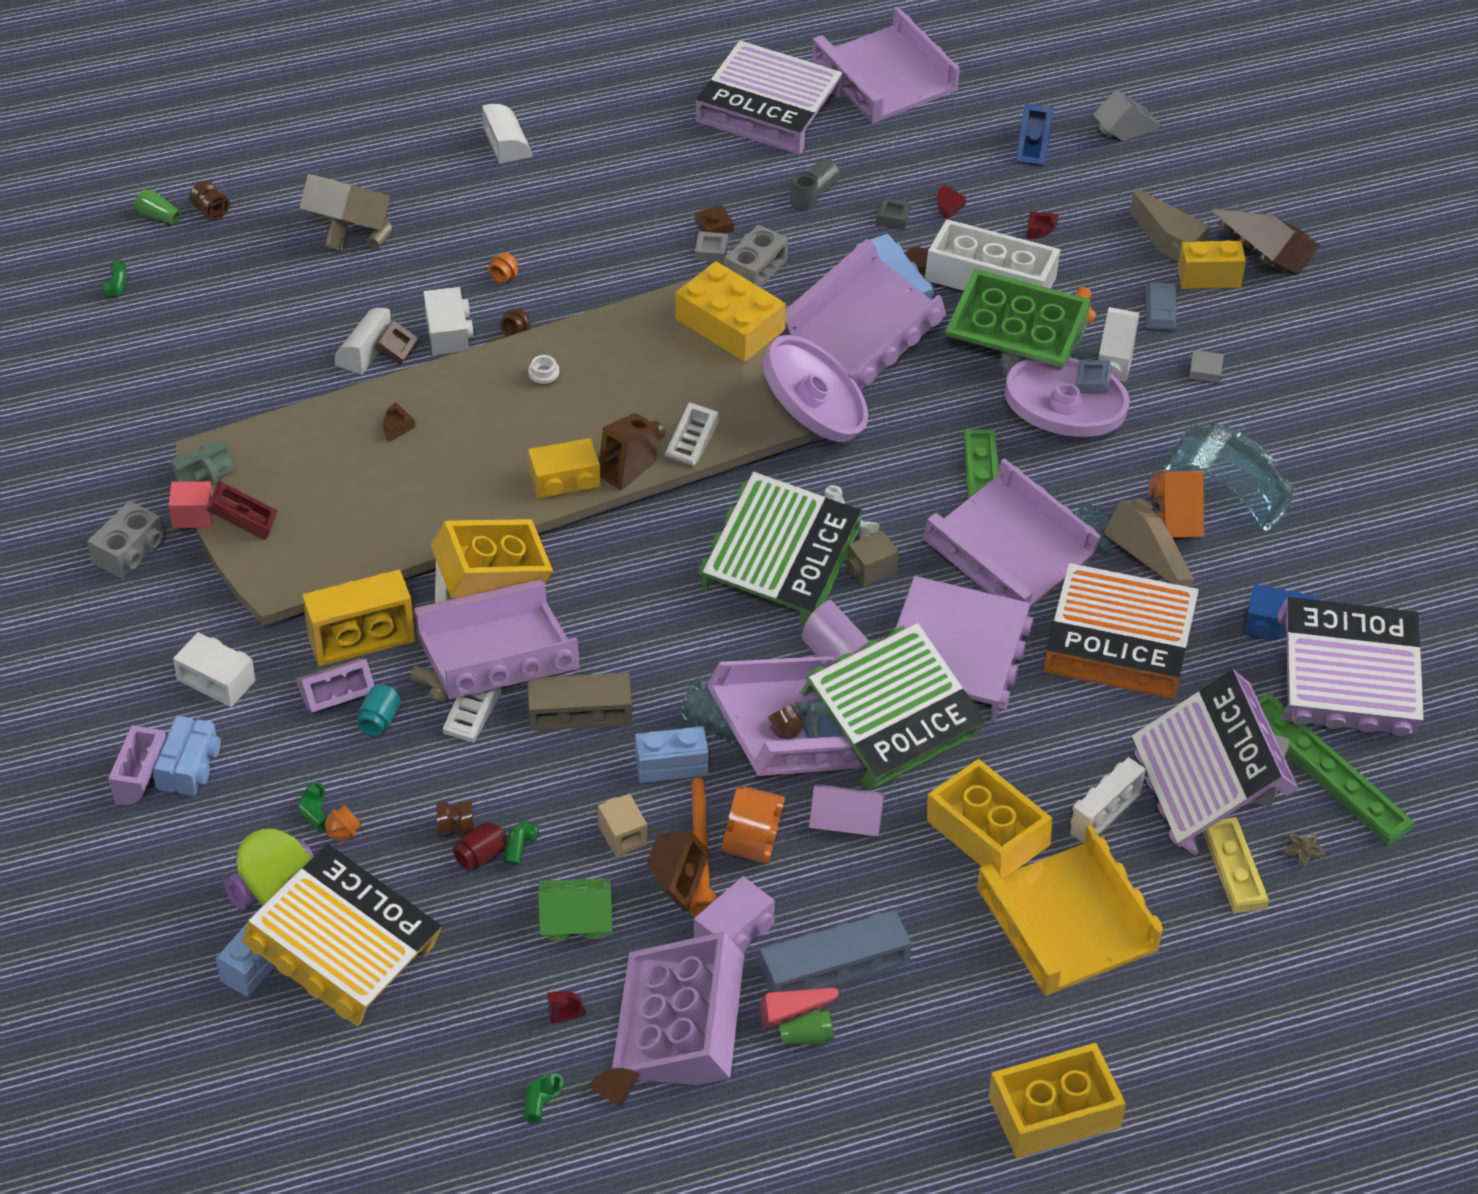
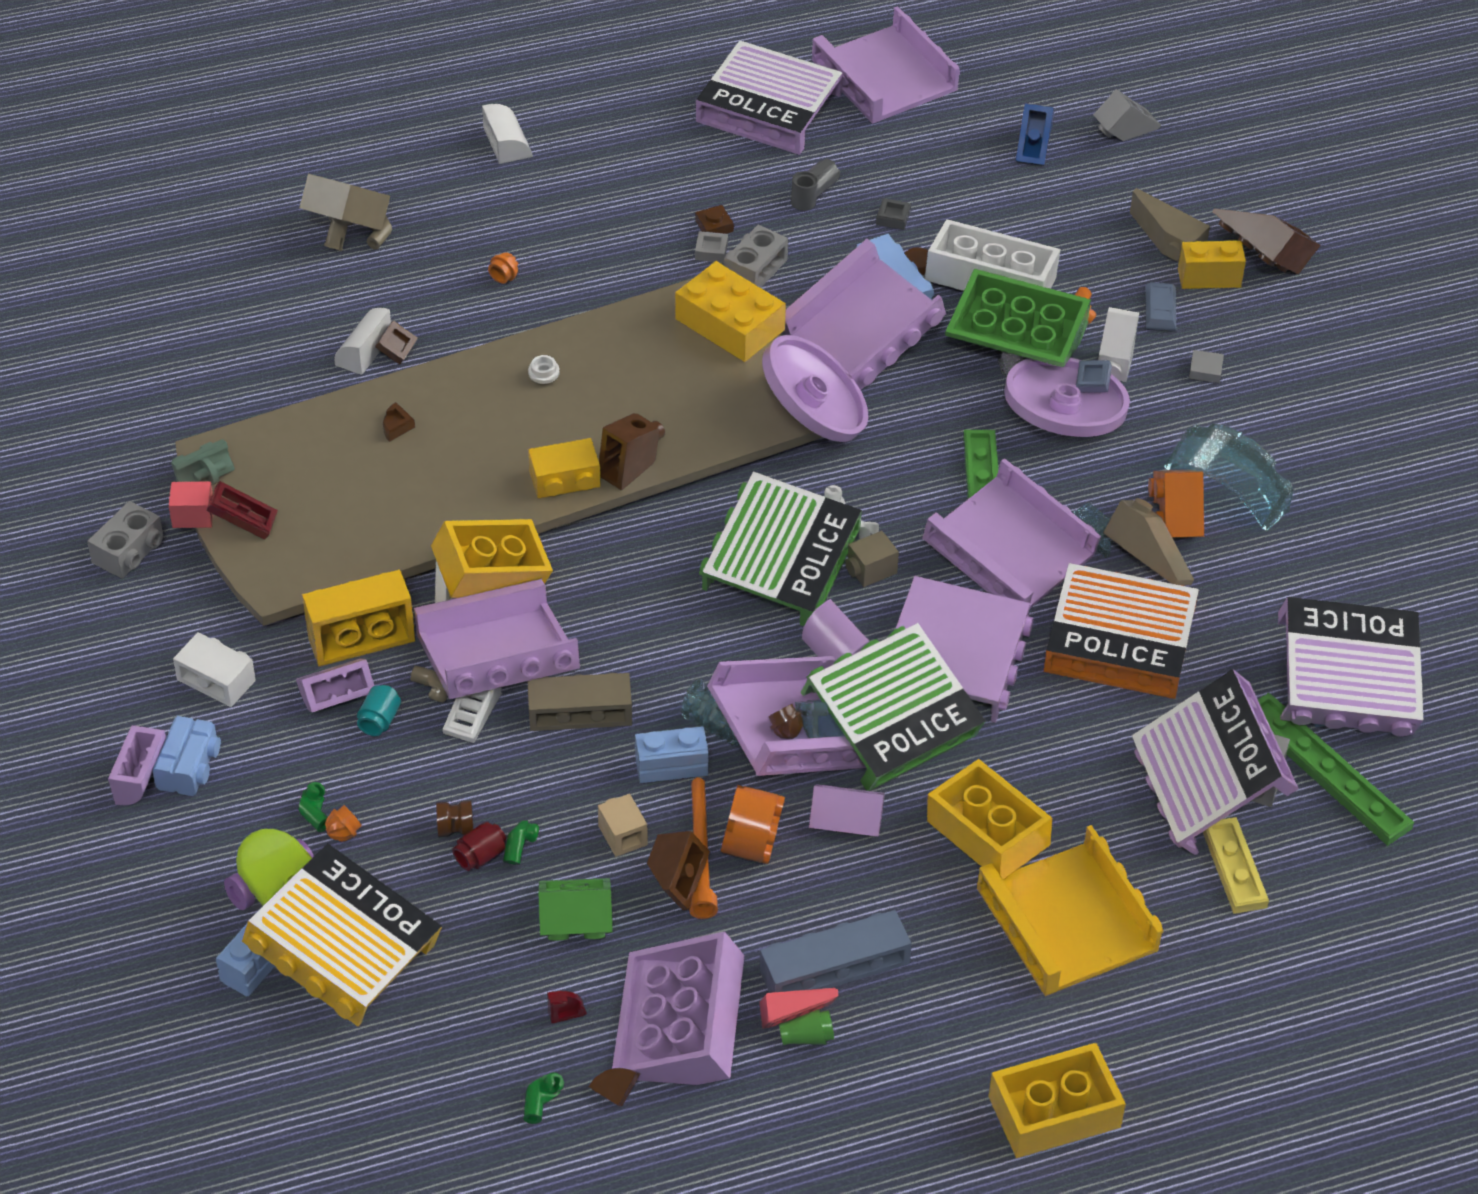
(119, 275): green arm -> none
(155, 207): bright green cone -> none
(209, 200): reddish brown wheel -> none
(447, 321): white brick -> none
(514, 322): reddish brown plate -> none
(692, 414): white slope -> none
(740, 912): lavender brick -> none
(949, 201): dark red tile -> none
(1041, 224): dark red tile -> none
(1108, 799): white piece -> none
(1264, 609): blue slope -> none
(1304, 848): dark tan plant -> none

